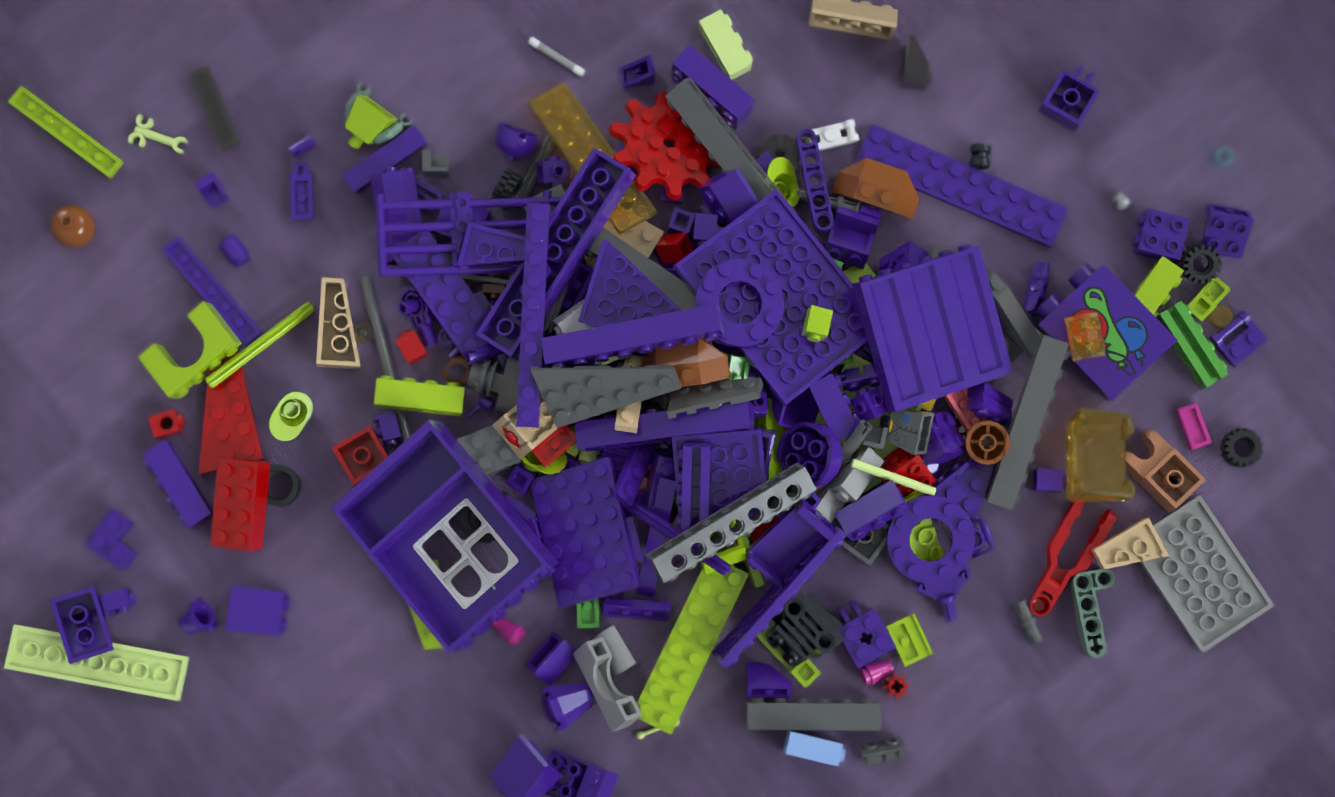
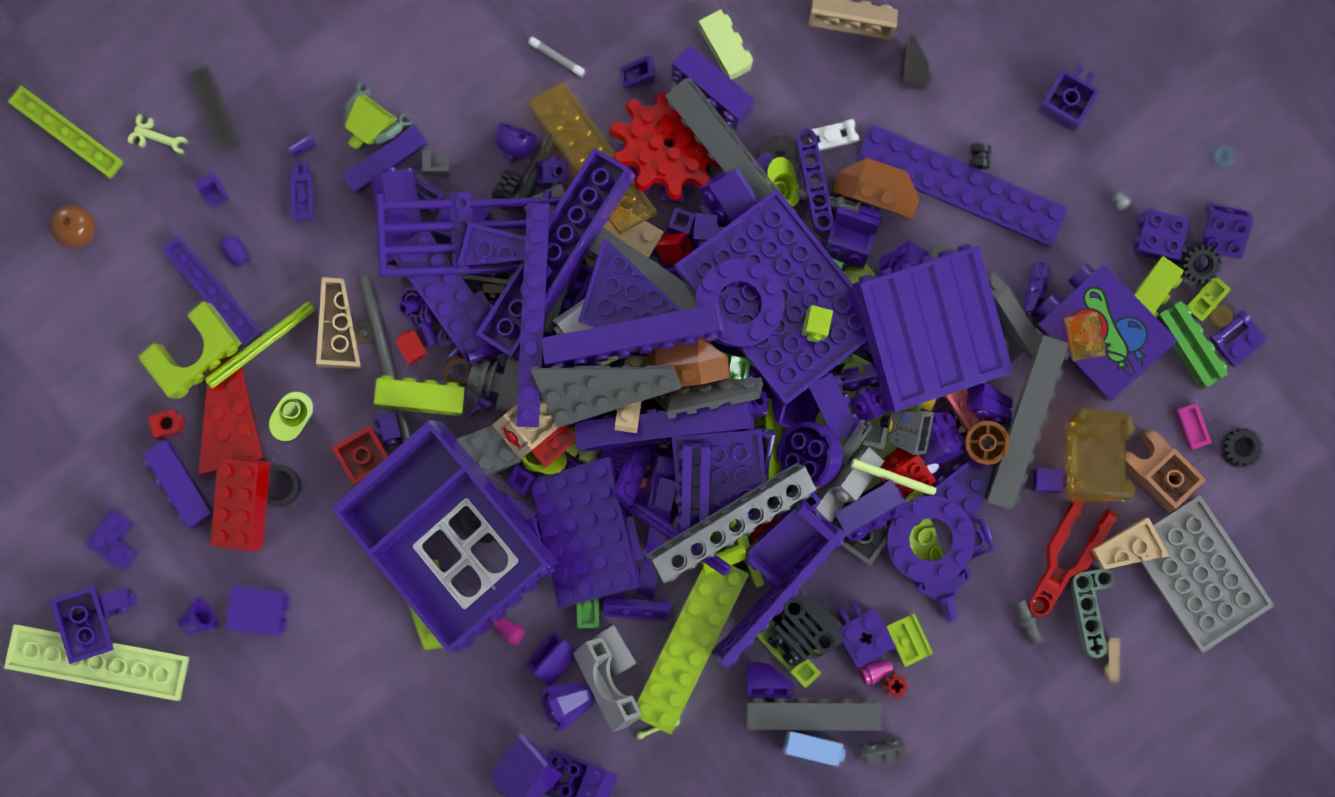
(1112, 669): none -> tan plate

